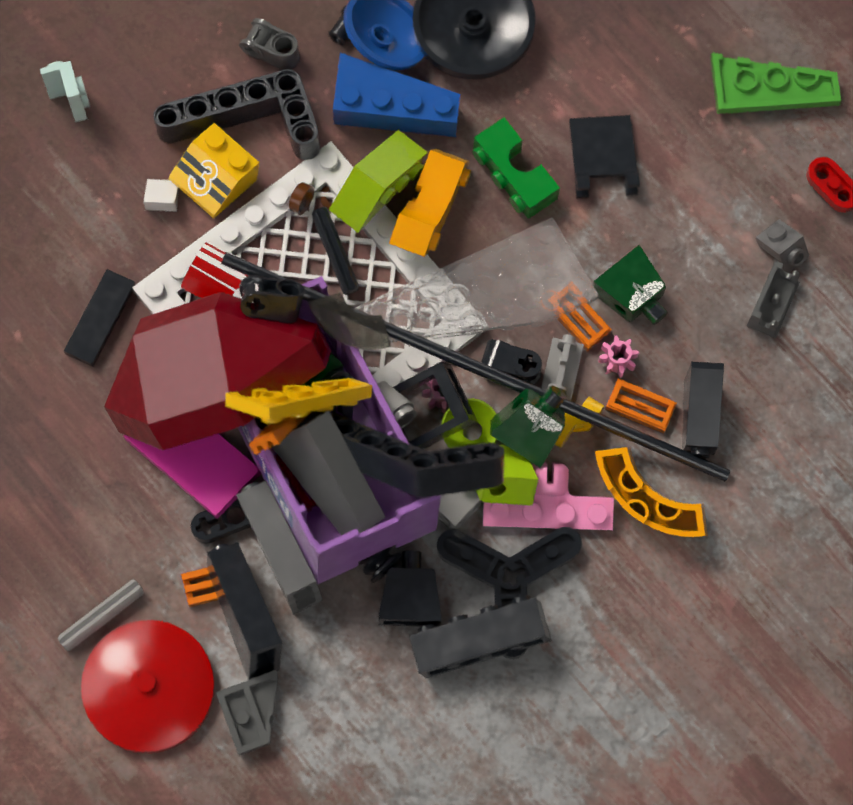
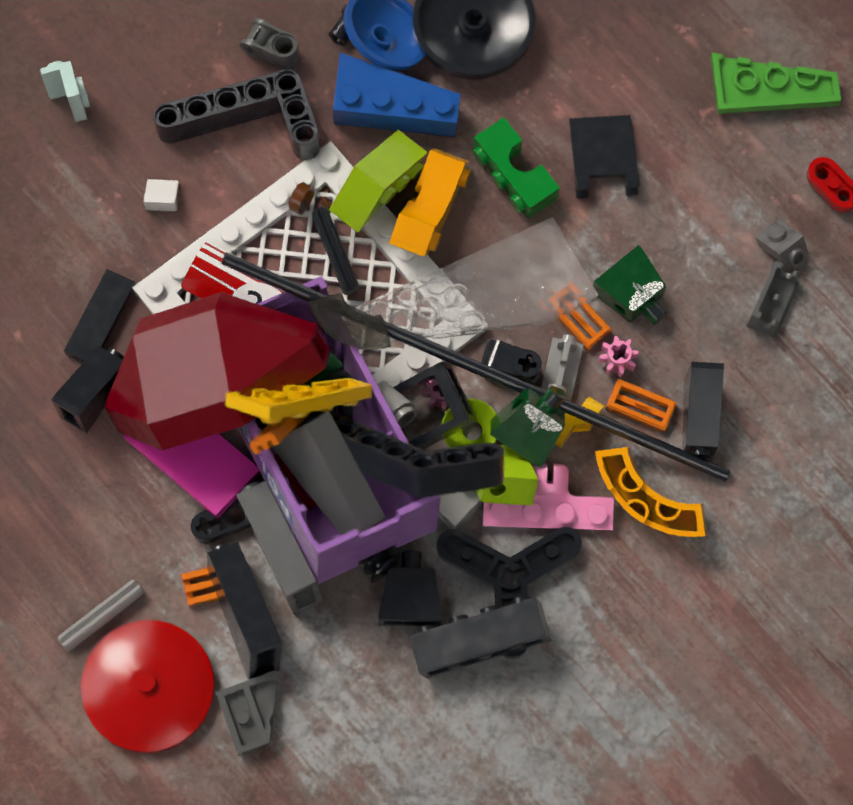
(88, 388): none -> black slope
(214, 170): yellow slope -> none
(274, 300): black piece -> none

